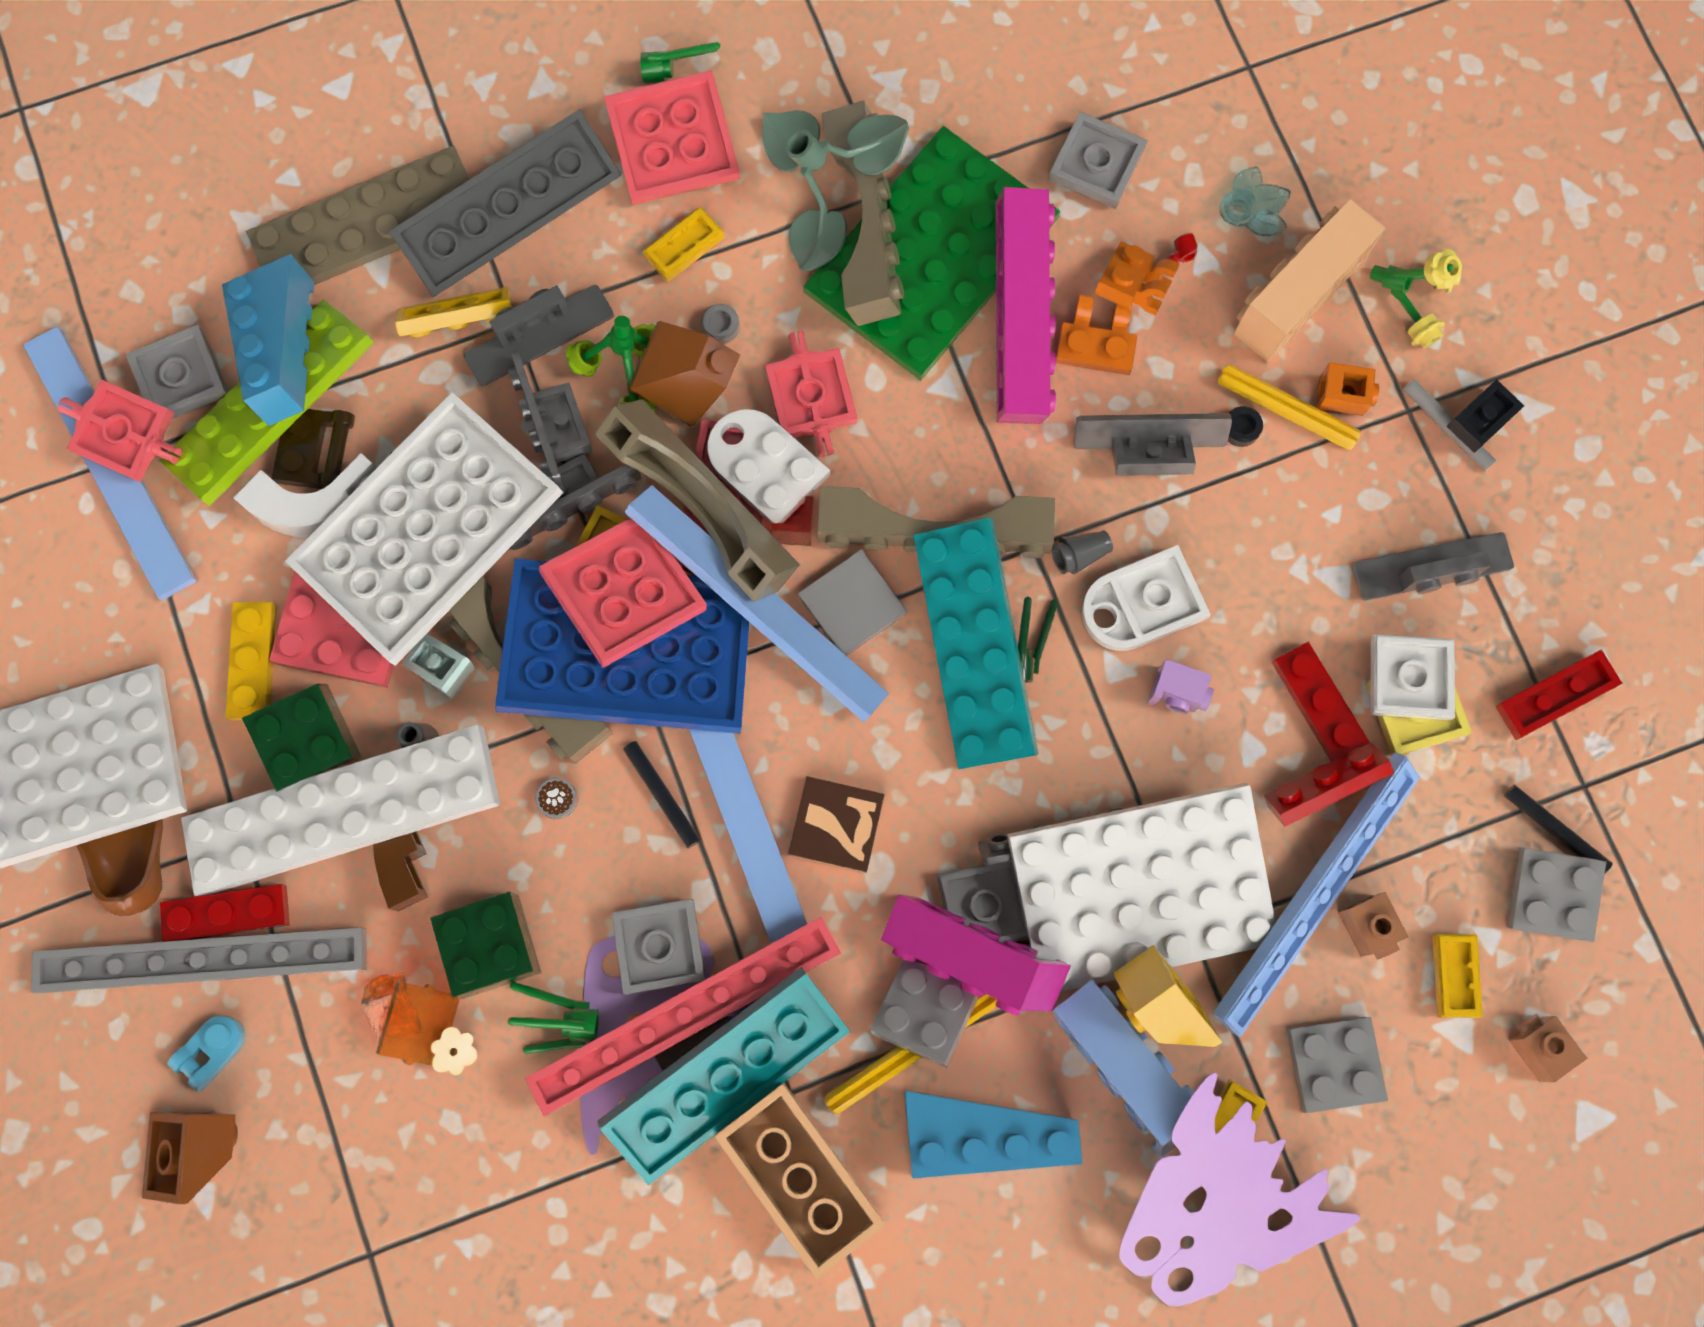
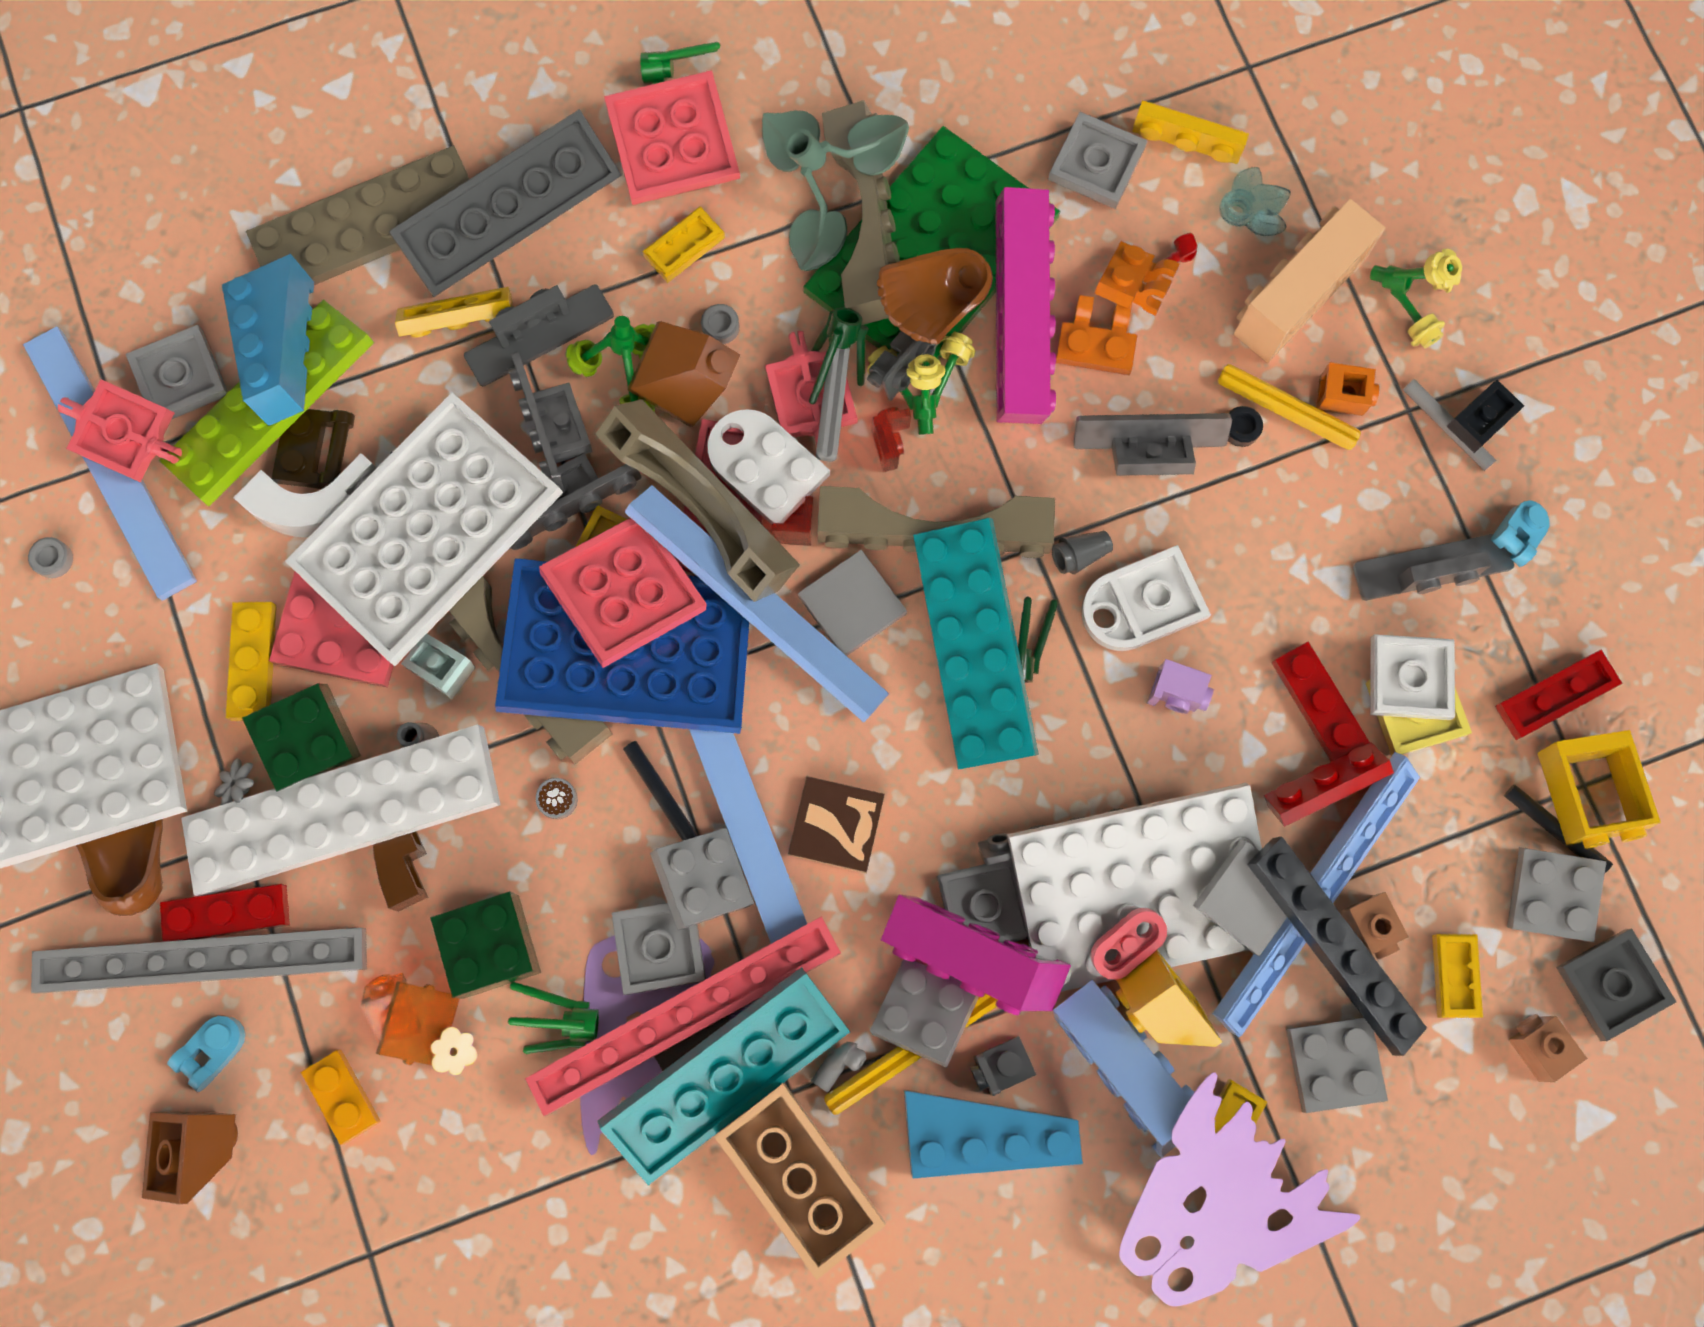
(50, 557): none -> light grey tile
(235, 782): none -> light grey plant
(340, 1097): none -> light orange plate
(701, 878): none -> light grey plate
(832, 407): none -> light grey axle
(834, 1064): none -> light grey arm
(843, 329): none -> dark green plant
(890, 444): none -> clear red bracket
(892, 370): none -> dark grey hinge
(928, 373): none -> plant
(933, 291): none -> dark orange hair
(1002, 1067): none -> dark grey bracket
(1131, 947): none -> coral plate
(1190, 132): none -> yellow plate
(1240, 902): none -> light grey tile
(1337, 946): none -> black plate
(1522, 531): none -> medium azure plate
(1616, 984): none -> dark grey plate
(1628, 779): none -> yellow window

